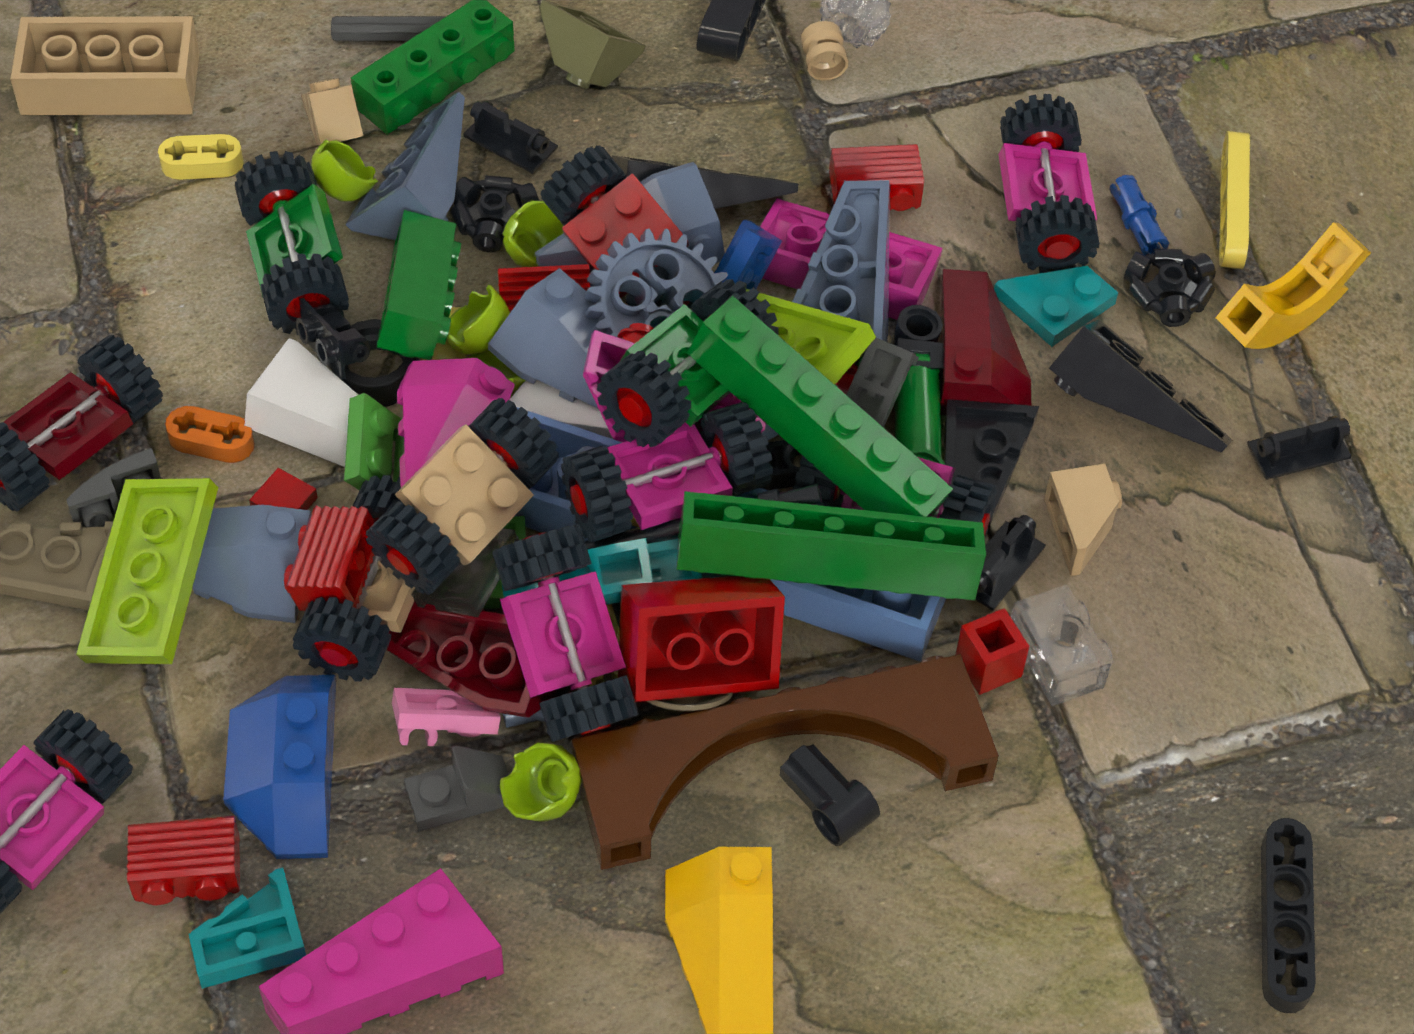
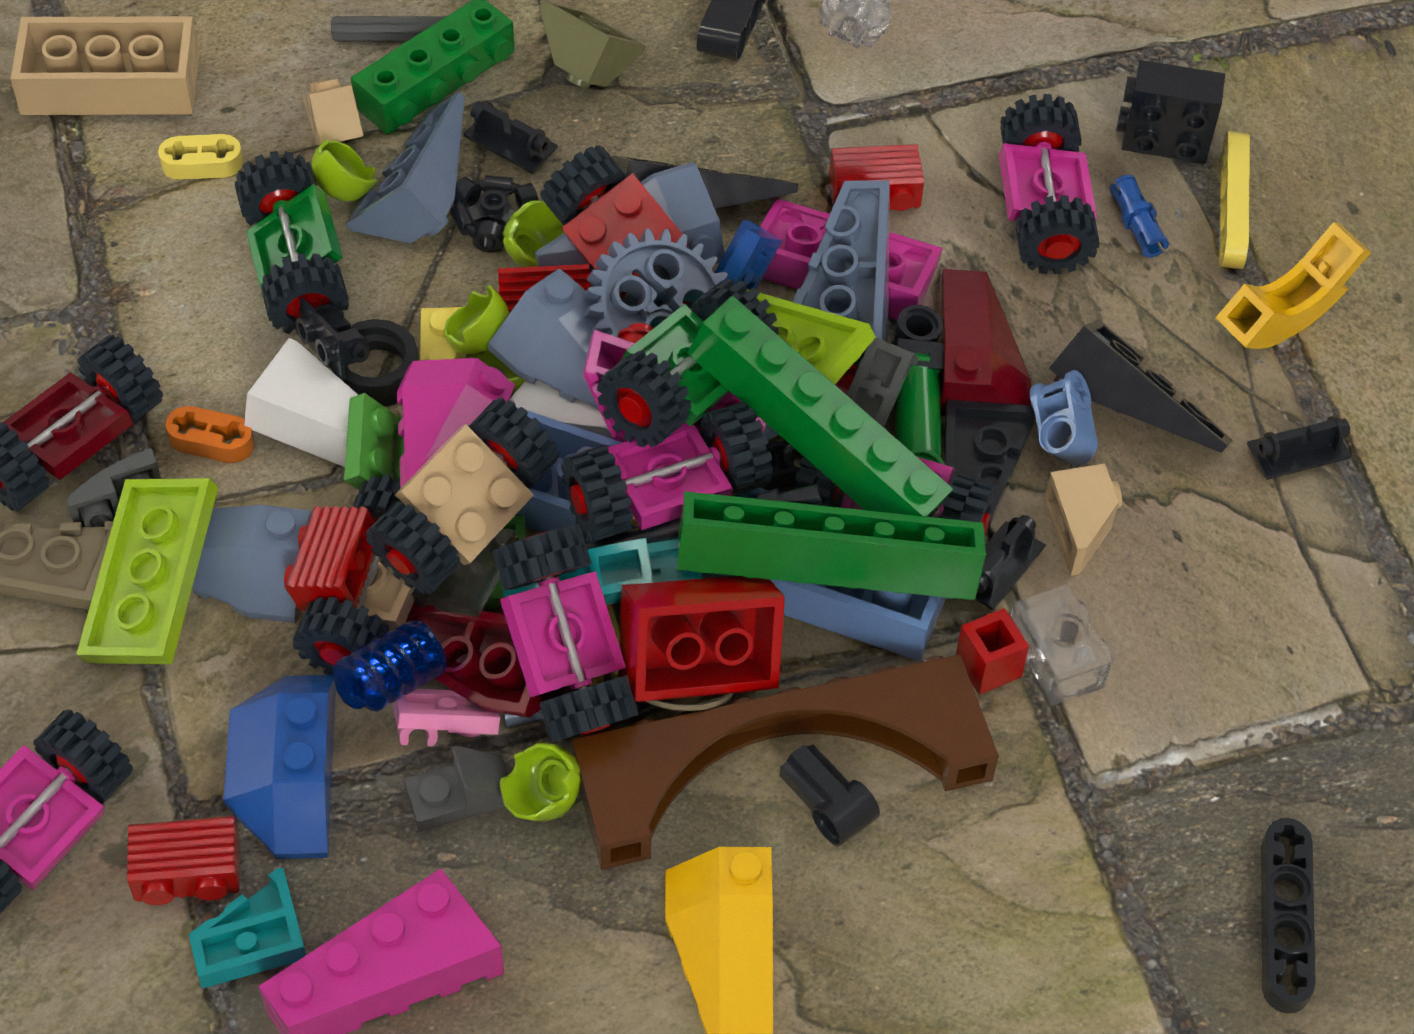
(285, 491): red tile -> none
(389, 667): none -> clear blue piece
(419, 286): green brick -> none
(824, 50): tan wheel -> none
(1057, 301): teal wing -> none
(1065, 410): none -> medium blue piece
(1171, 111): none -> black brick
(1183, 289): black piece -> none

